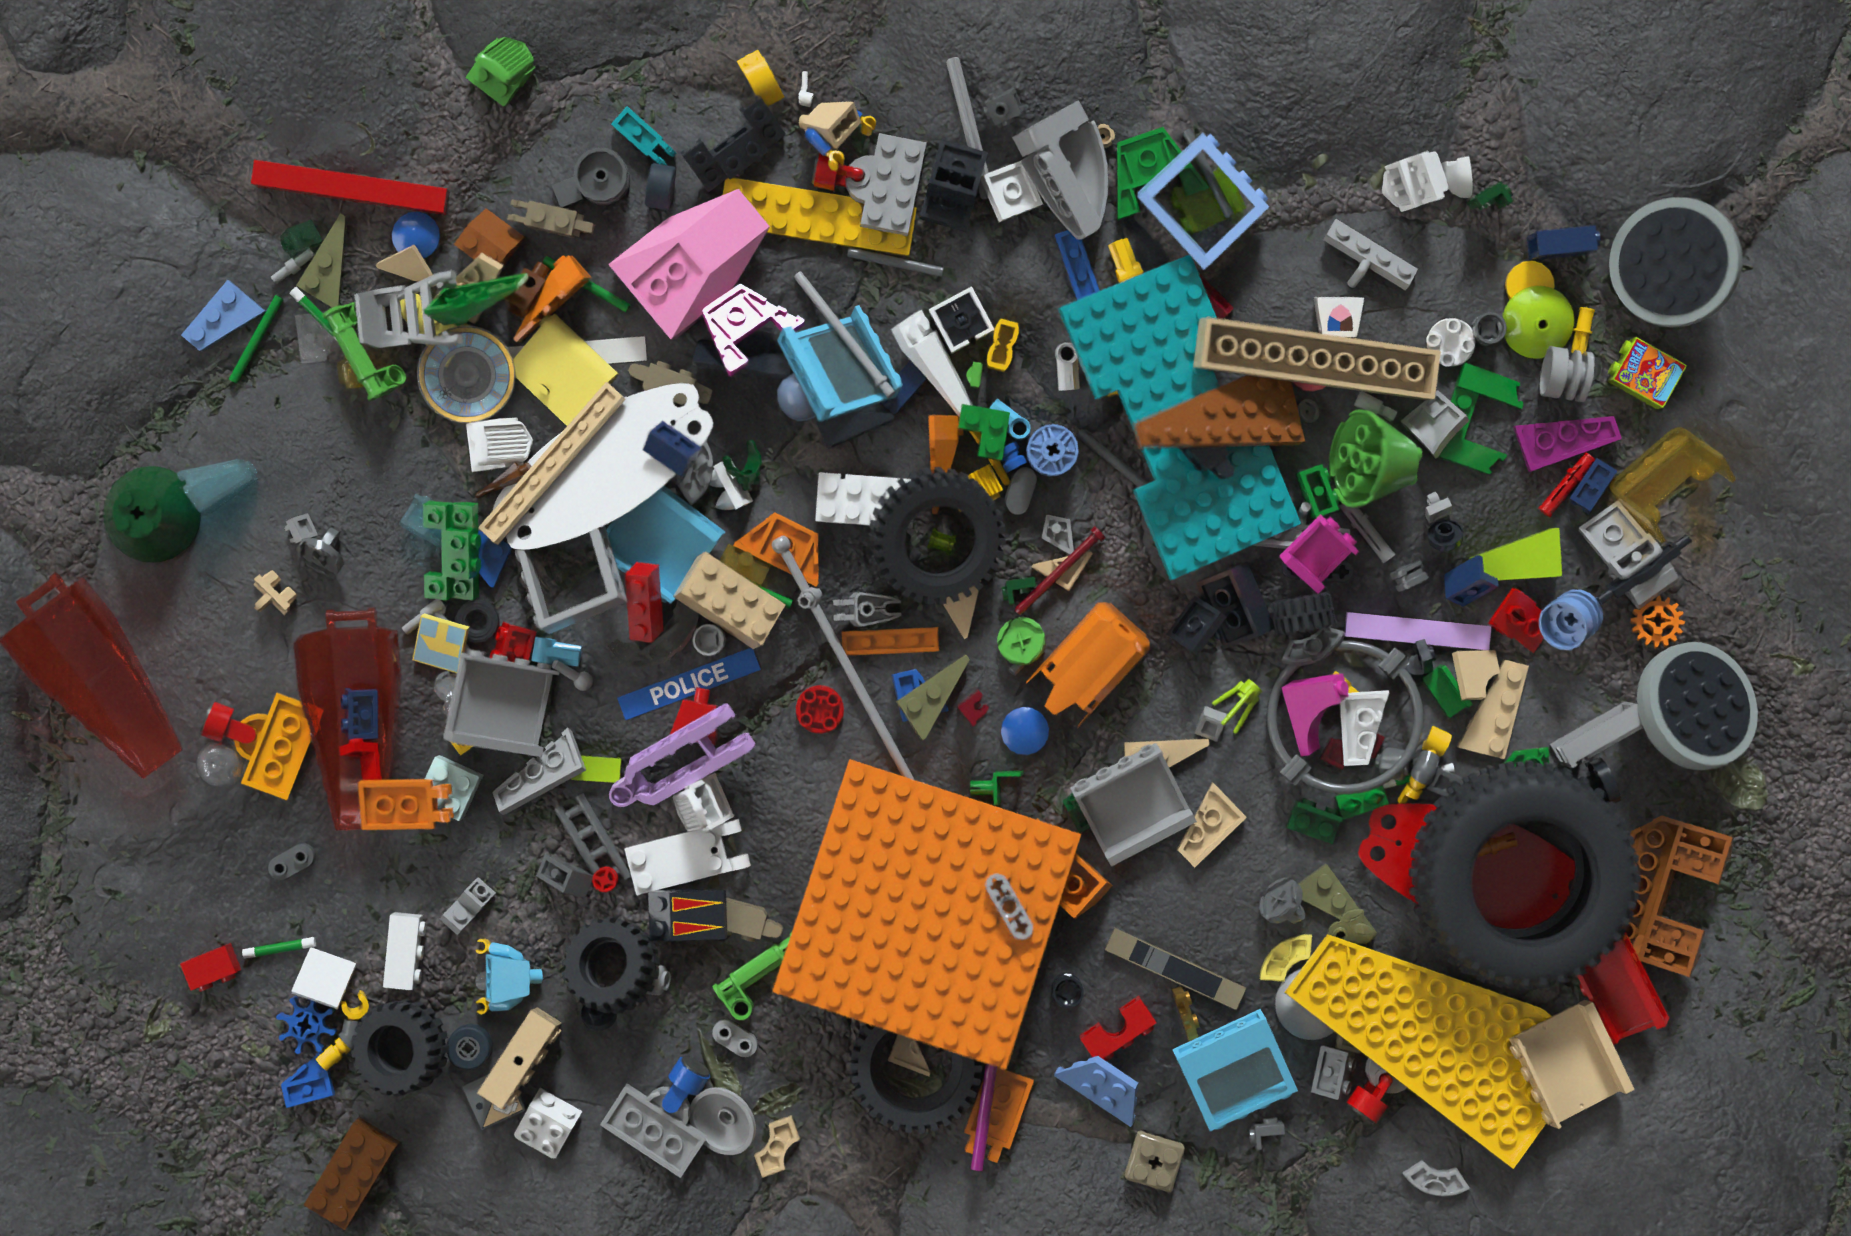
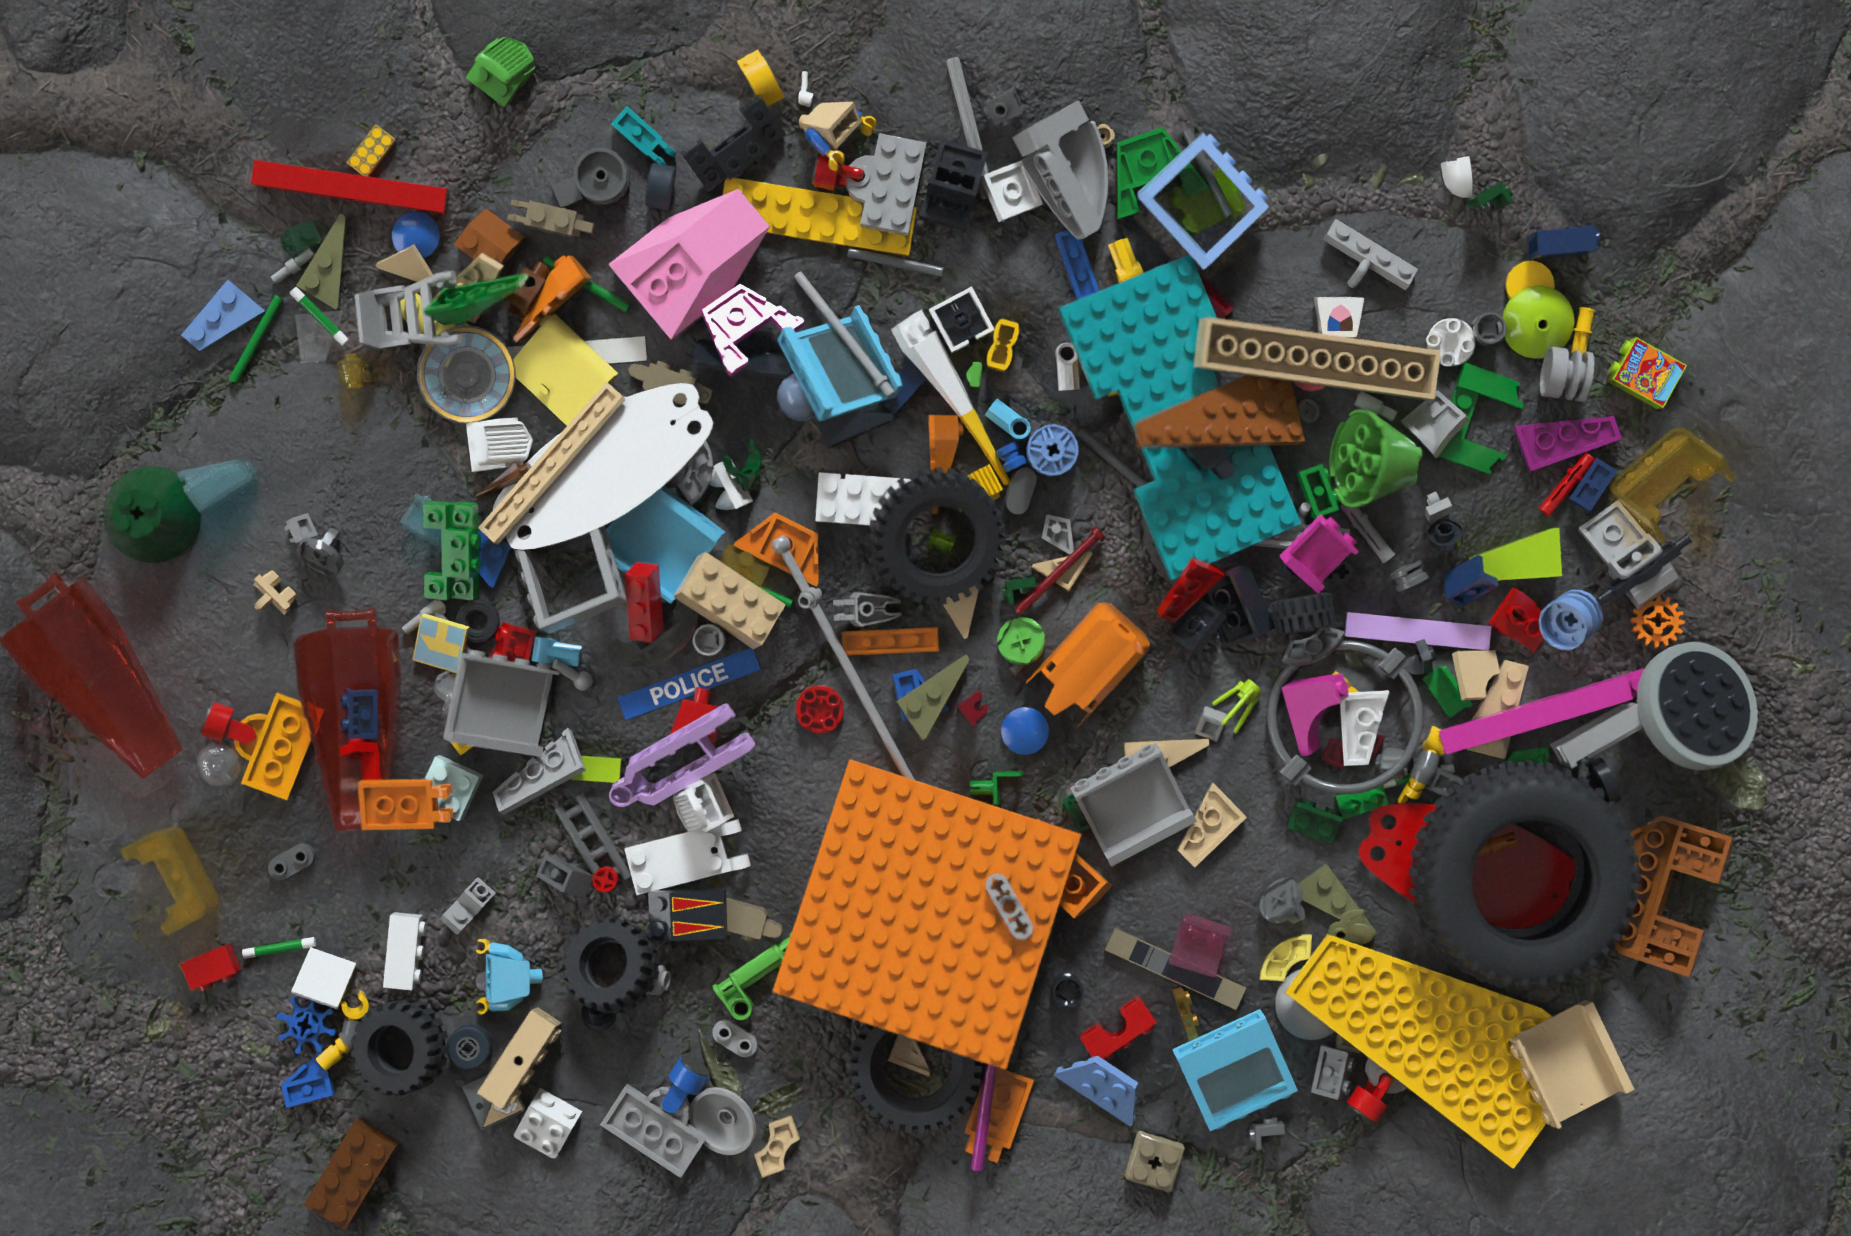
(181, 872): none -> clear yellow windscreen
(371, 151): none -> yellow tile
(376, 382): bright green piece -> none
(671, 448): dark blue hinge -> none
(991, 425): green plate -> none
(1189, 588): none -> red wing
(1199, 945): none -> clear pink bracket
(1414, 181): white piece -> none
(1436, 1181): light grey tile -> none
(1541, 712): none -> dark pink slope
(1623, 992): red panel -> none
(1675, 262): black wheel -> none

